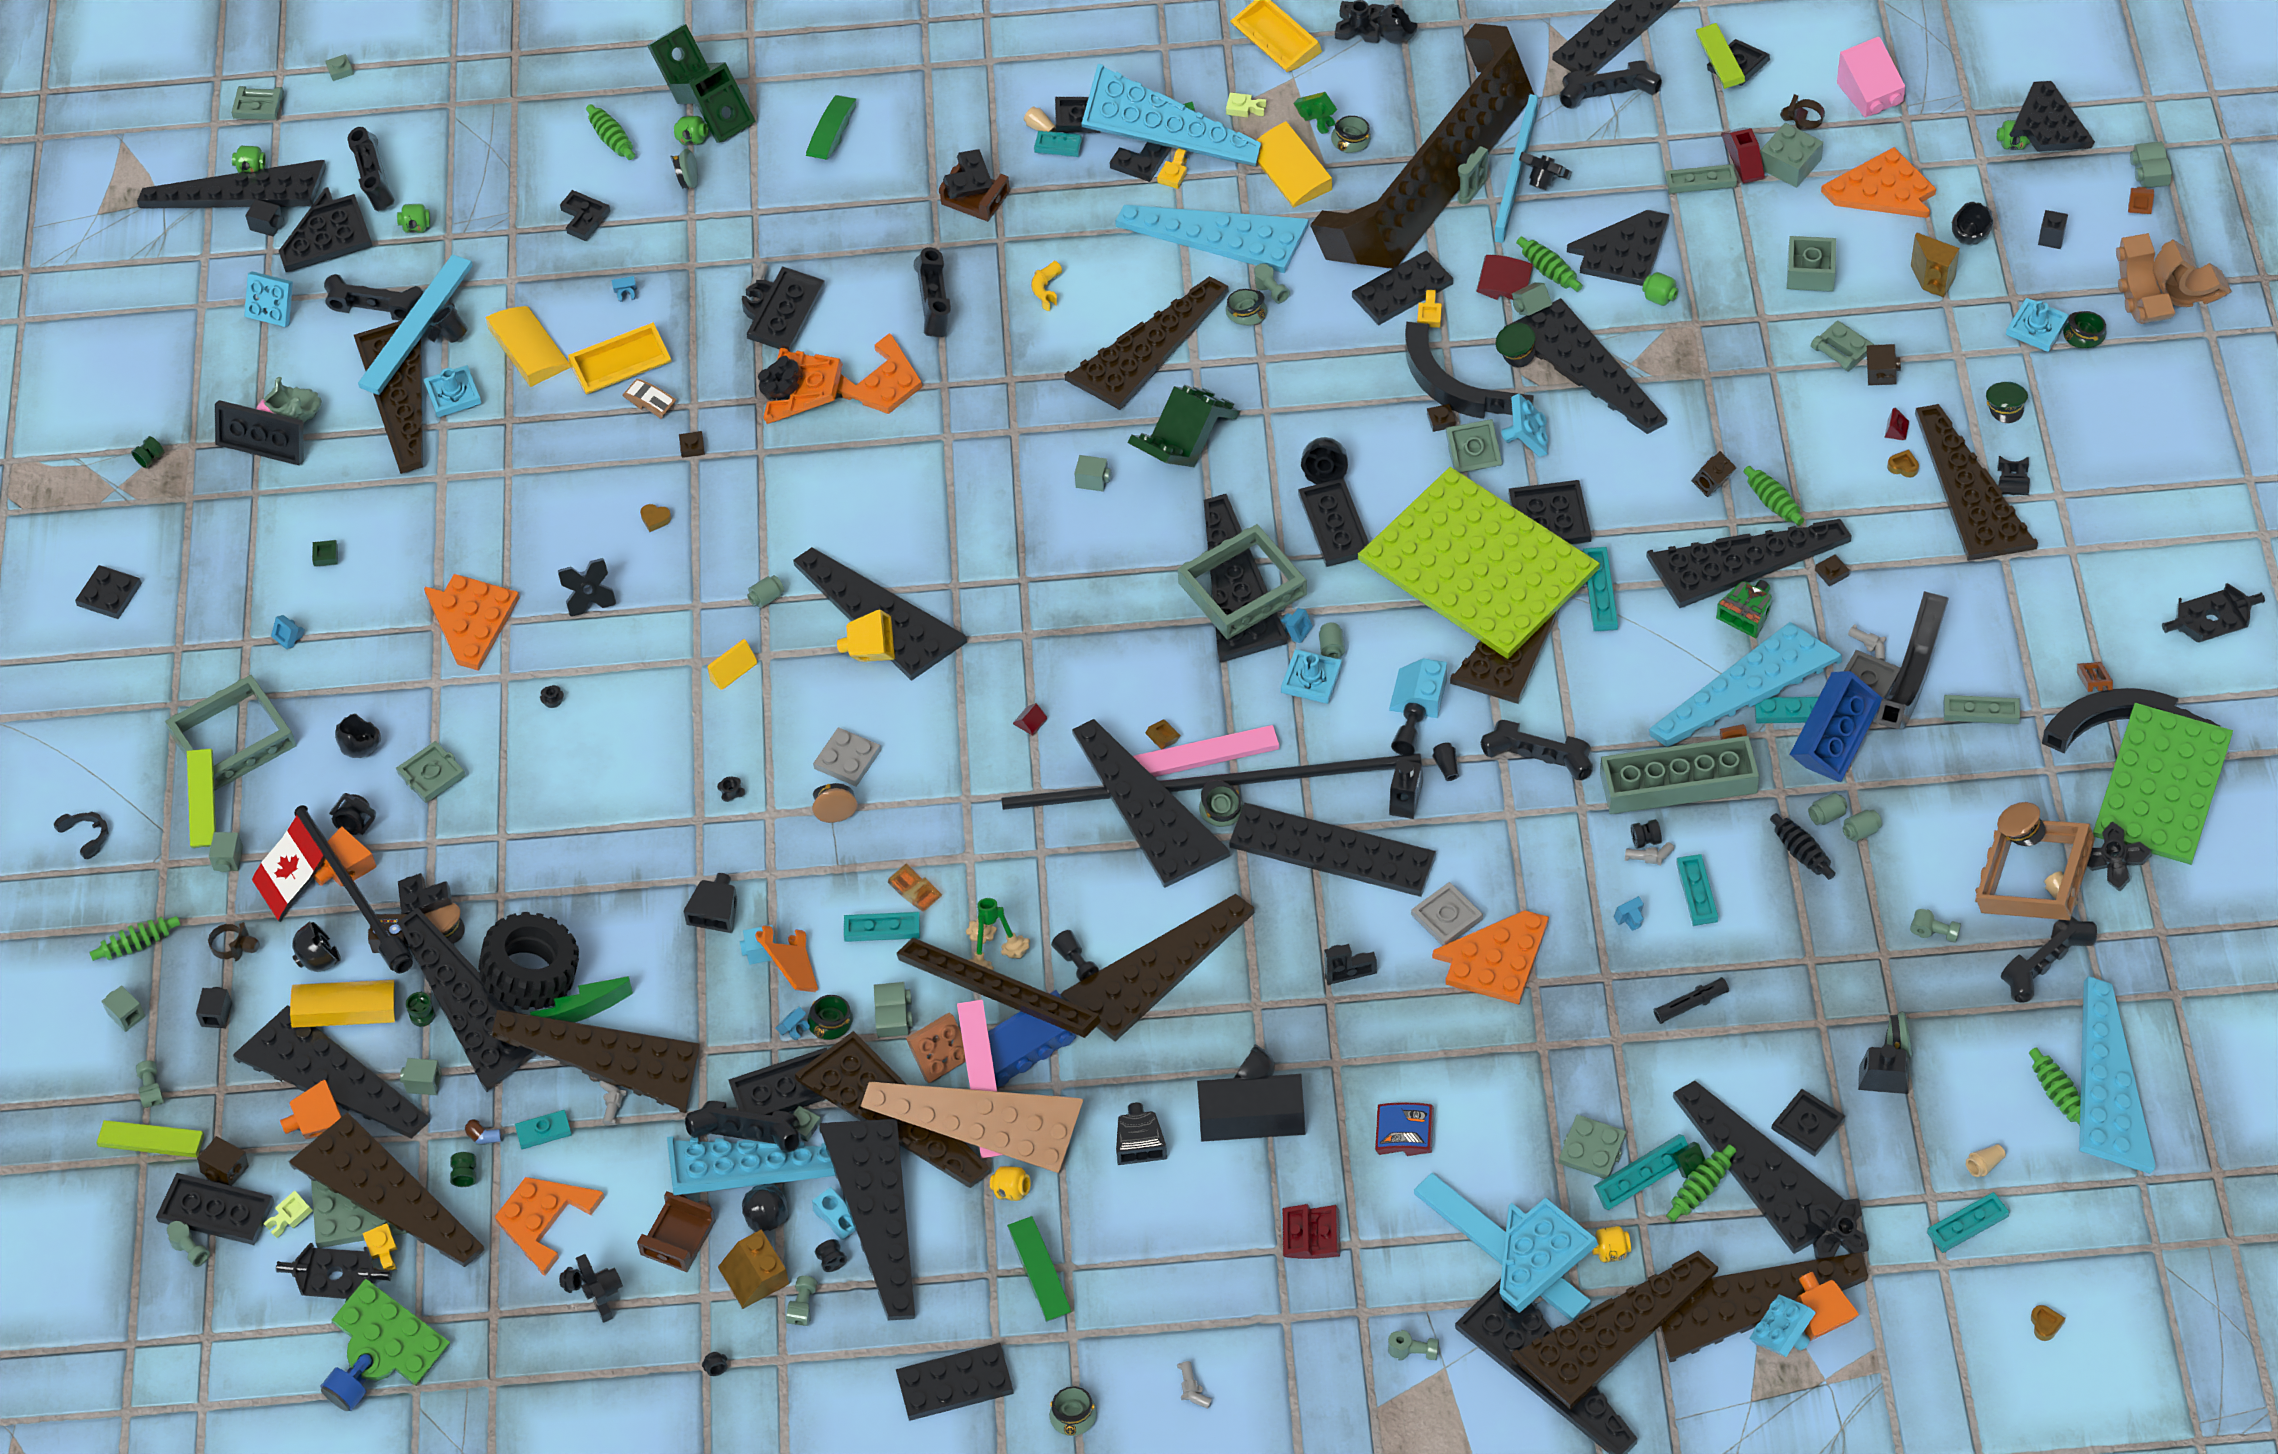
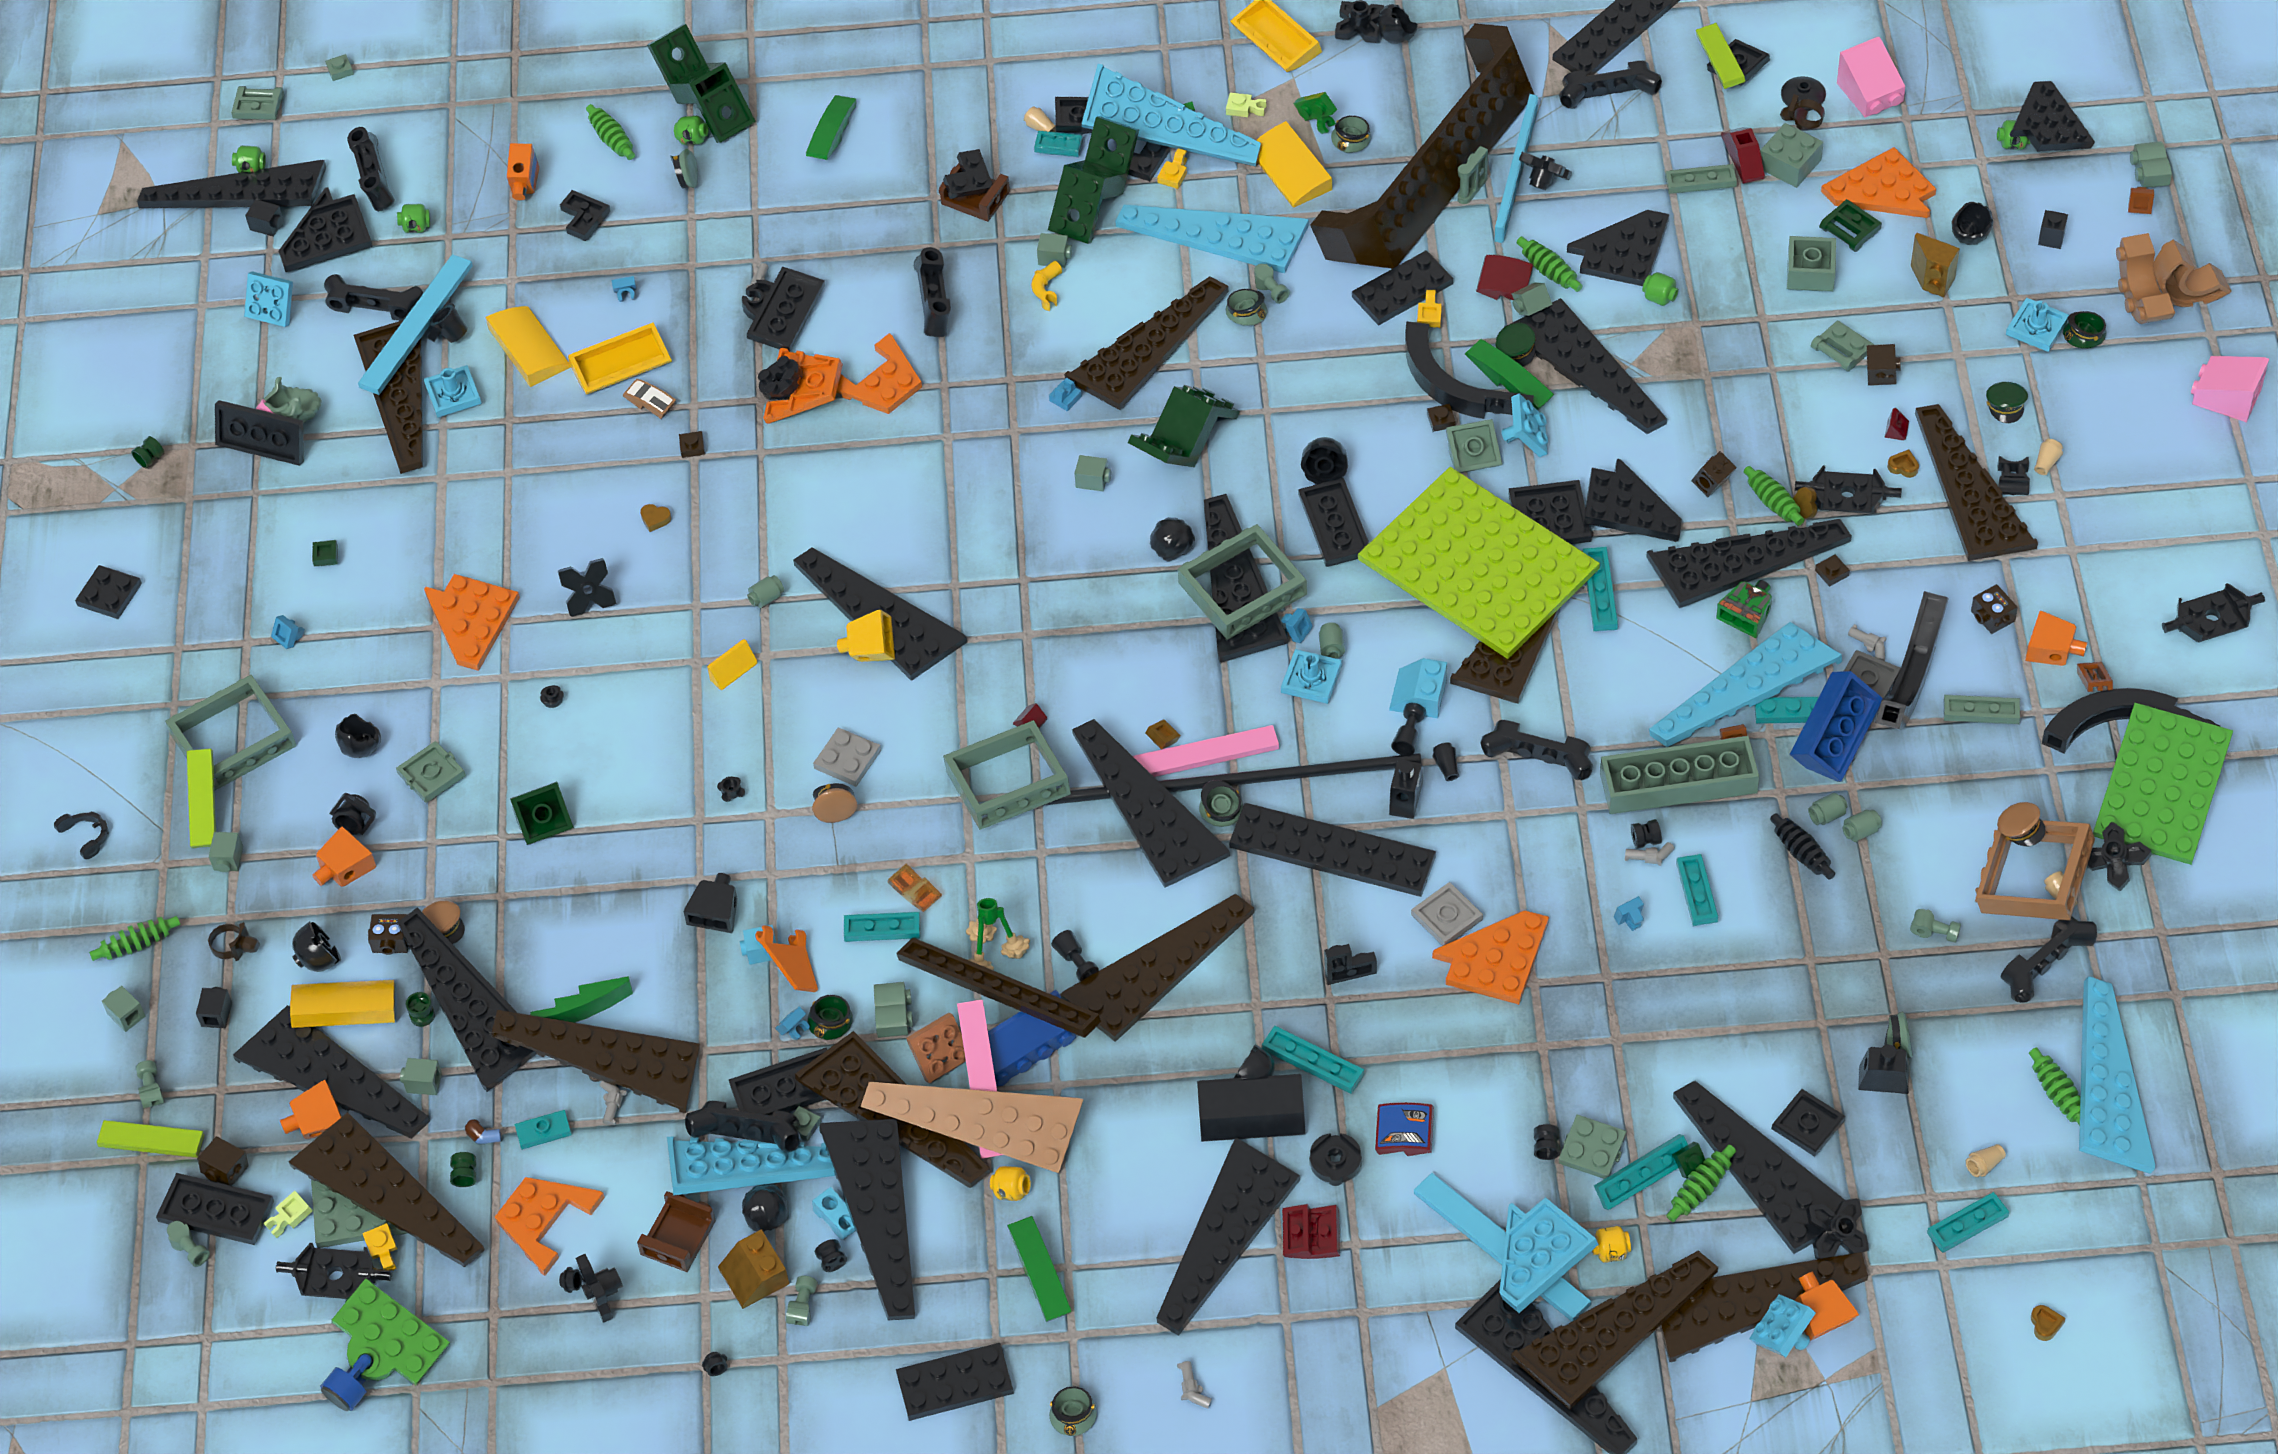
(293, 866): flag -> none
(415, 894): black plate -> none
(522, 177): none -> orange torso
(528, 935): black tyre -> none
(541, 813): none -> dark green slope
(1019, 800): none -> sand green window
(1052, 248): none -> sand green brick
(1065, 394): none -> dark azure tile
(1093, 179): none -> dark green bracket
(1139, 1137): black torso -> none
(1171, 538): none -> black hair
(1237, 1210): none -> black wing
(1312, 1059): none -> teal plate
(1335, 1145): none -> black plate
(1401, 1344): sand green leg -> none
(1509, 373): none -> green slope
(1546, 1142): none -> black wheel
(1627, 504): none -> black wing
(1699, 996): black pin -> none
(1805, 89): none -> black dish
(1805, 499): none -> pearl gold tile
(1854, 220): none -> dark green plate
(1867, 491): none -> black plate
(1994, 609): none -> dark brown head
(2048, 455): none -> tan cone
(2053, 641): none -> orange torso
(2230, 385): none -> bright pink slope

